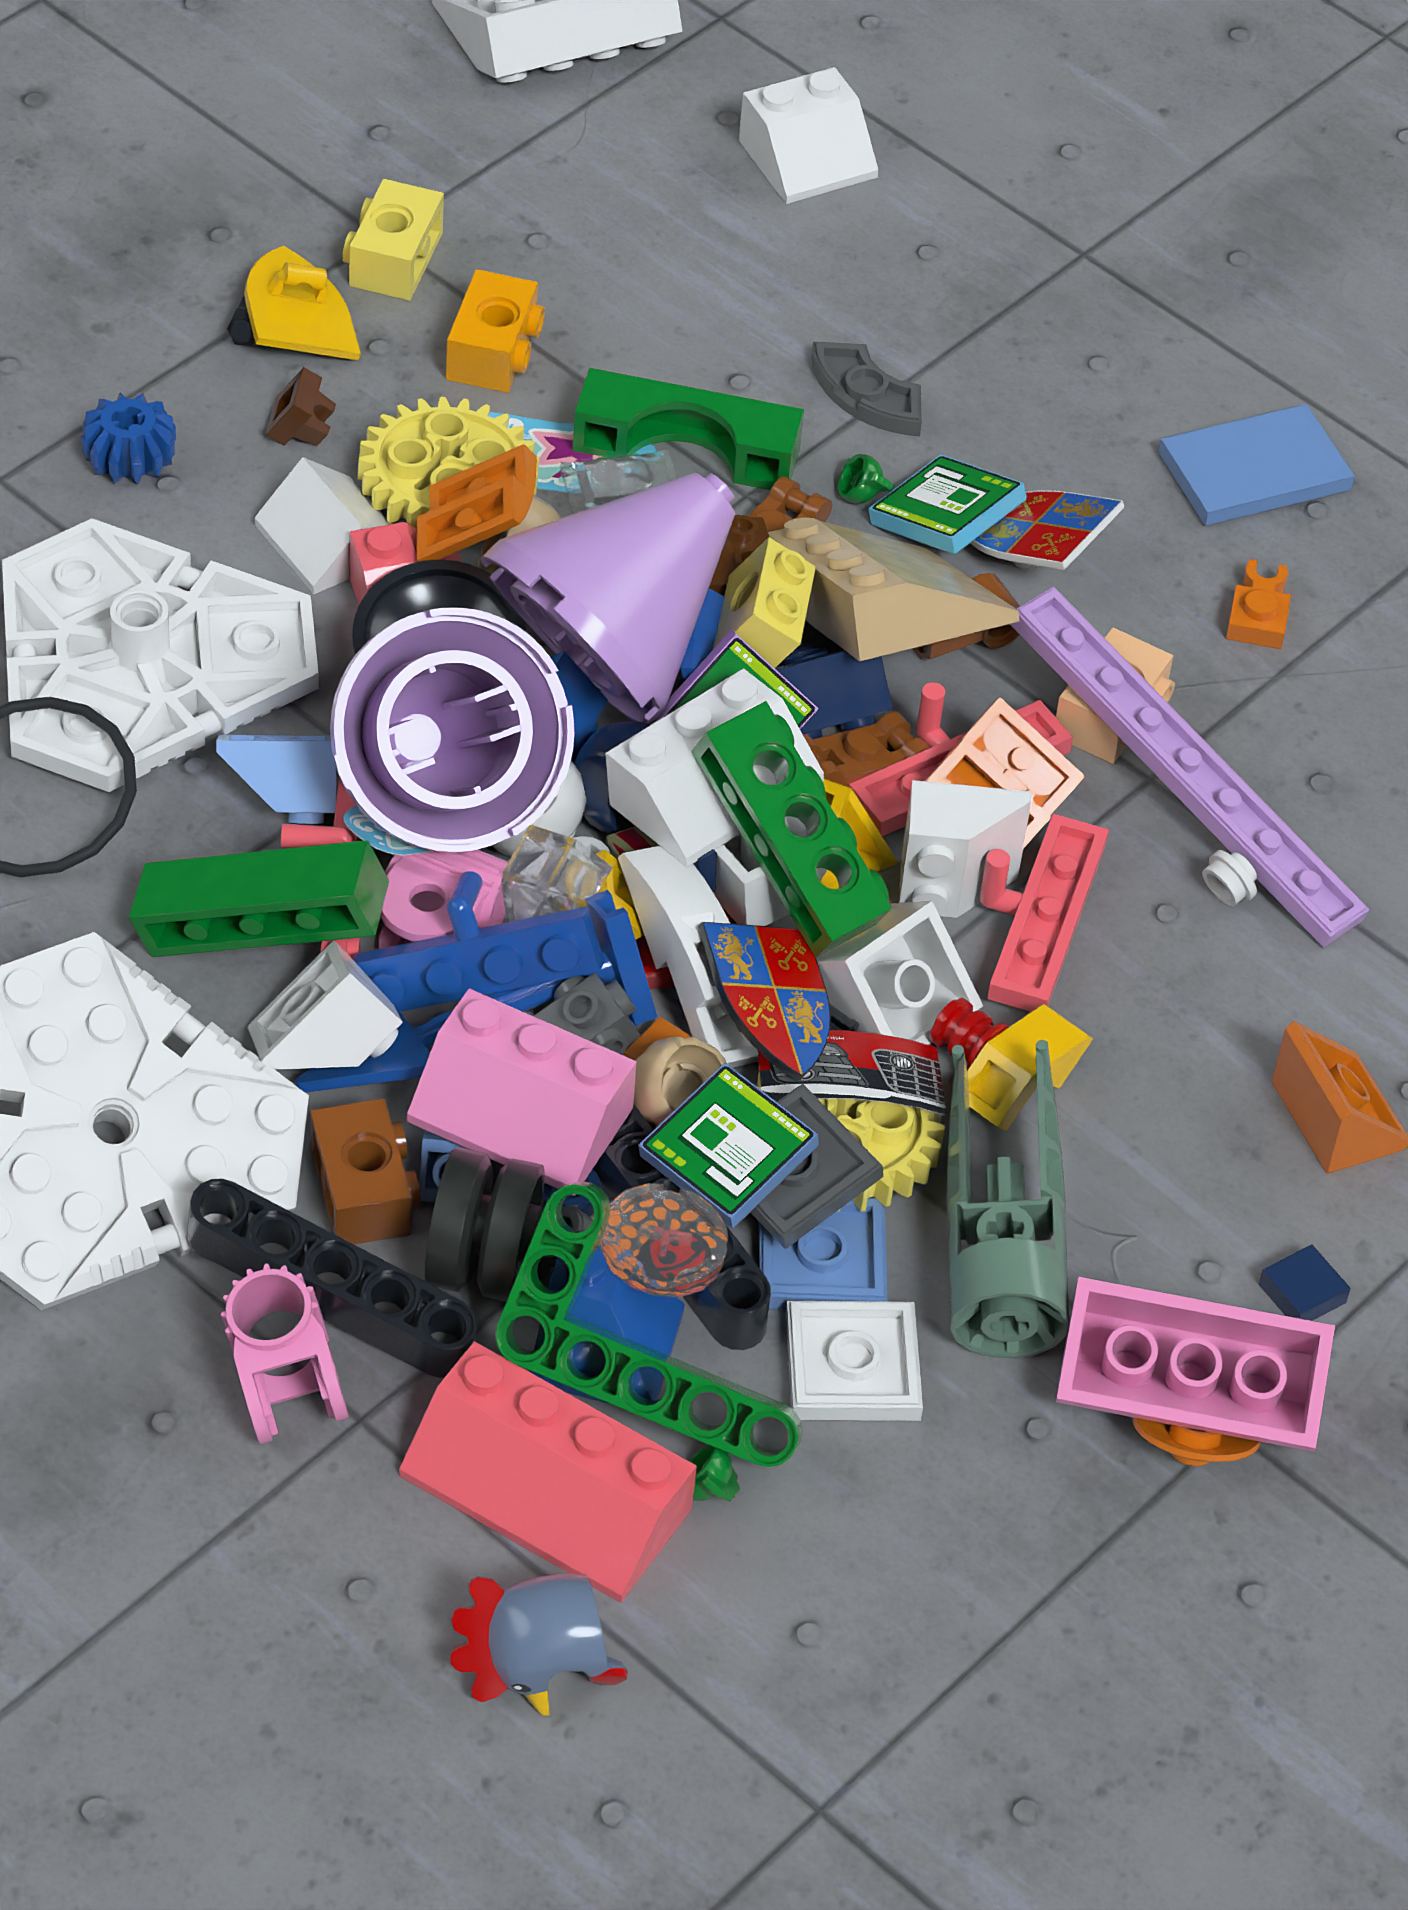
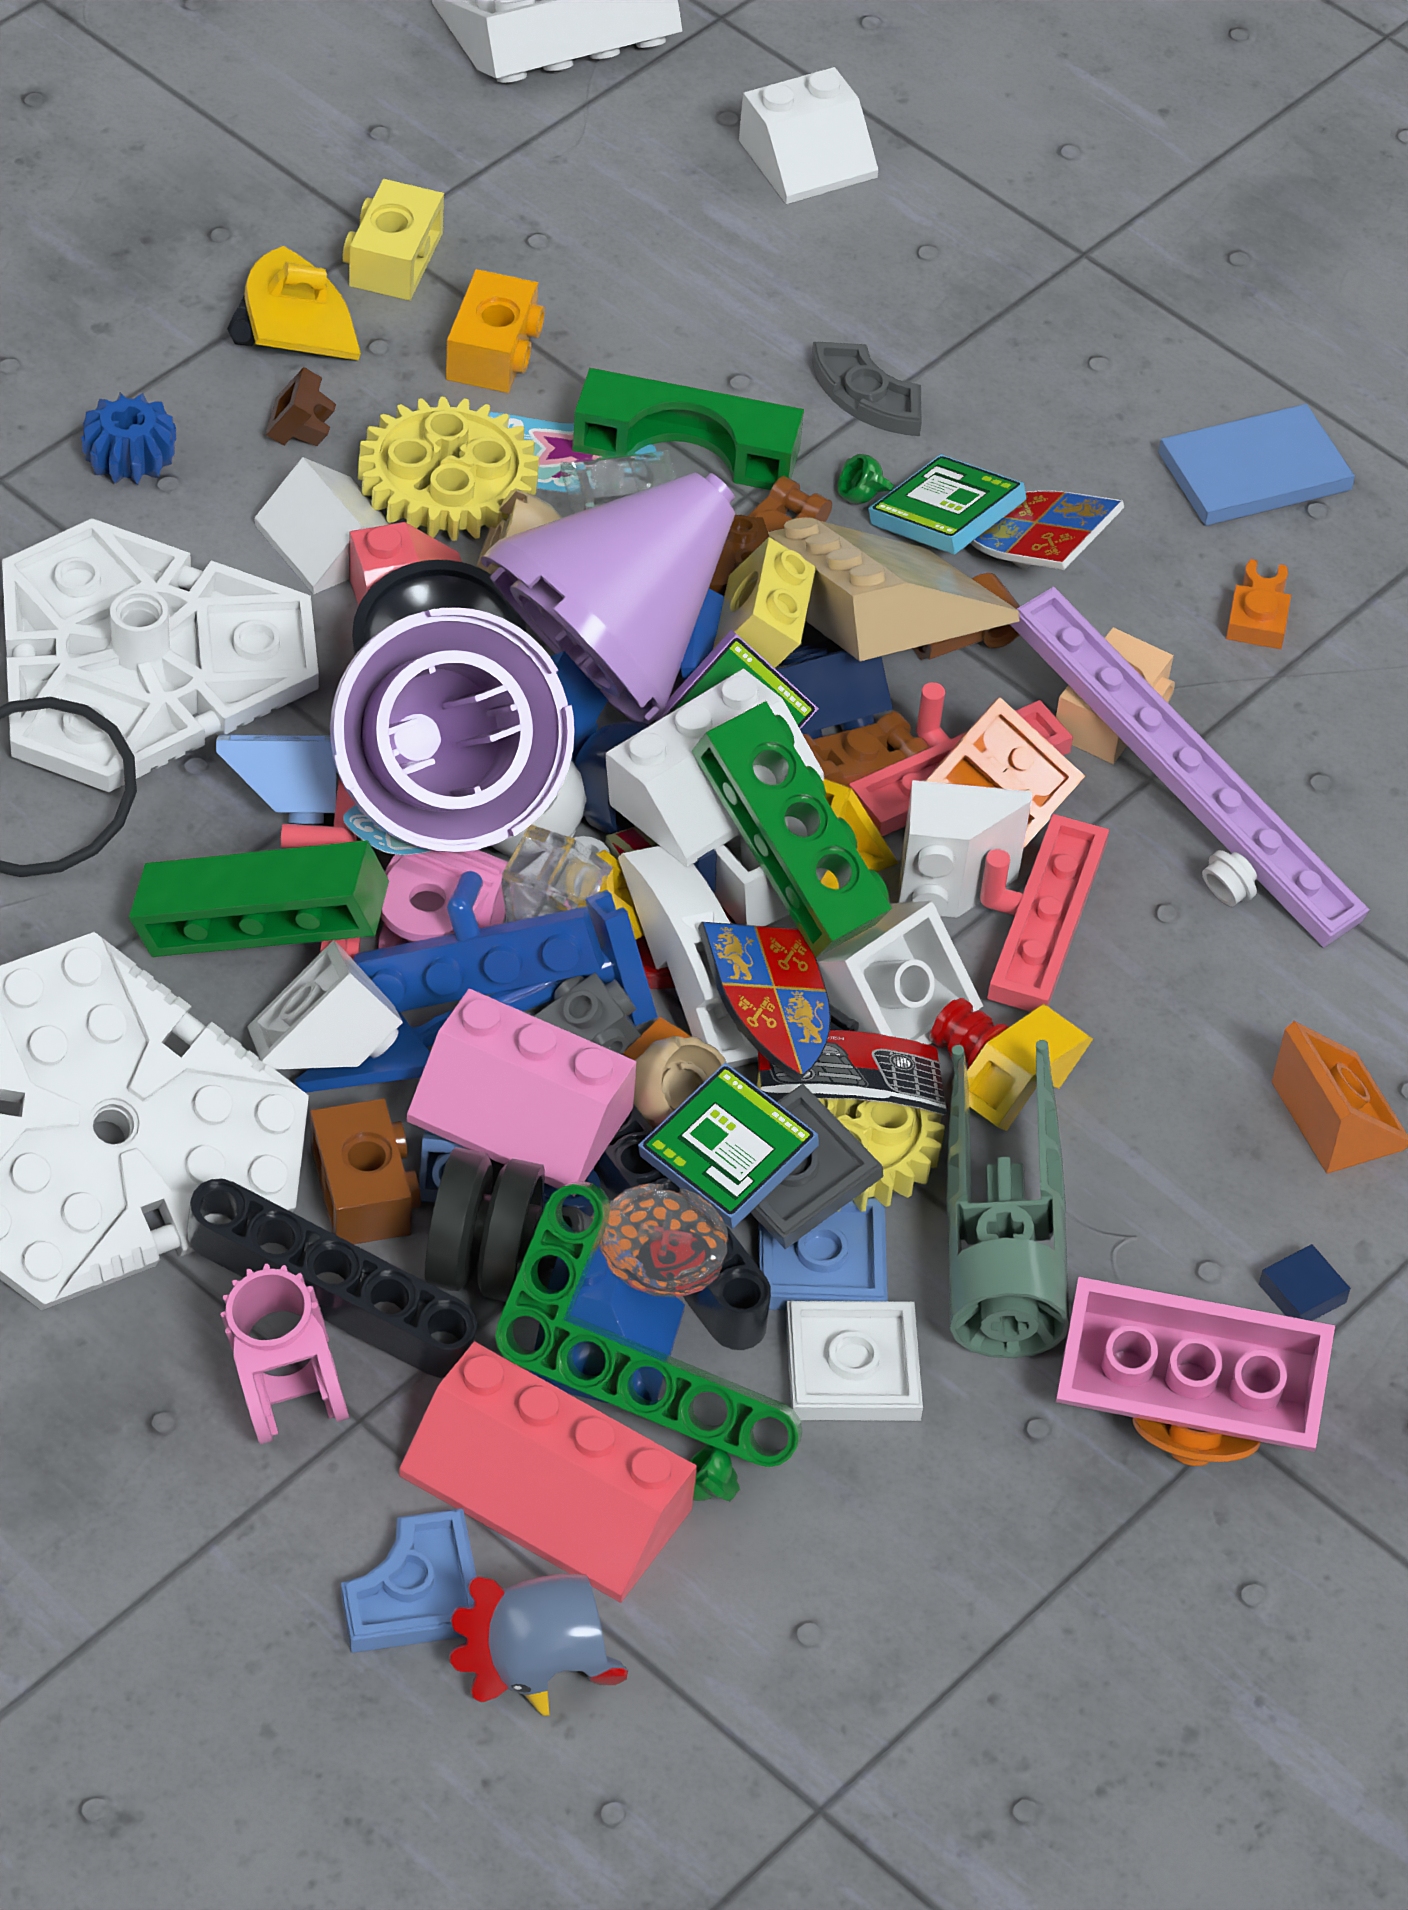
(415, 1587): none -> medium blue tile
(477, 504): orange slope -> none

